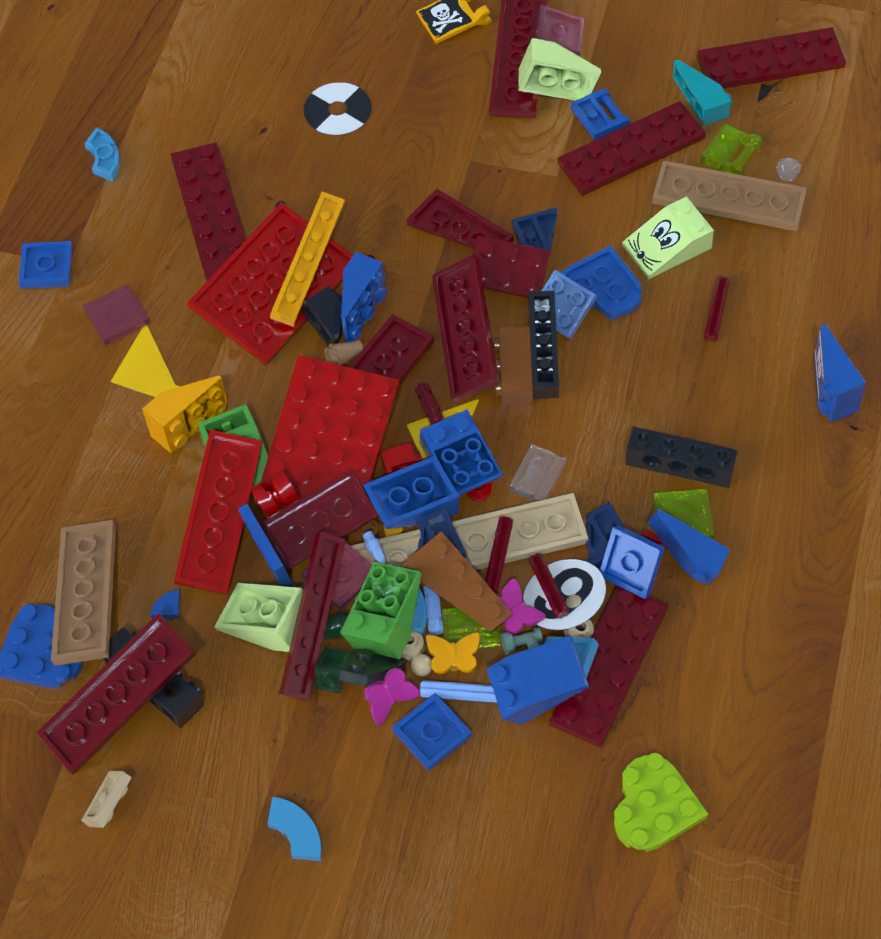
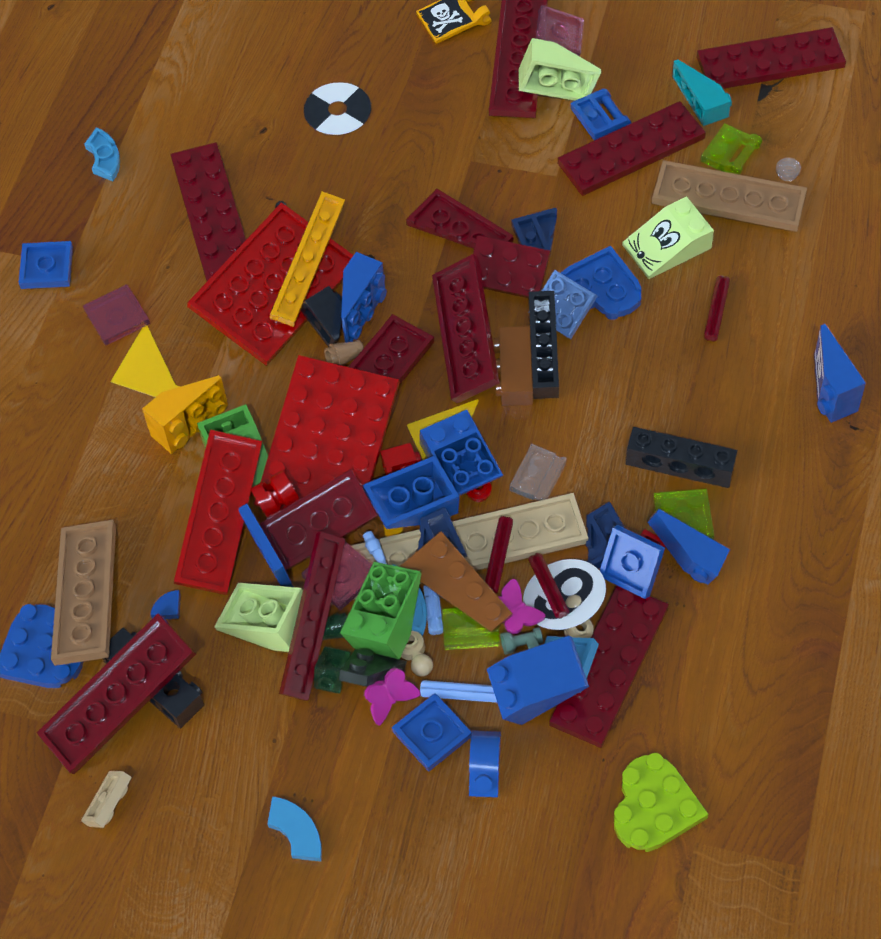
(429, 403): dark red axle -> none
(453, 655): light orange animal -> none
(484, 763): none -> blue brick

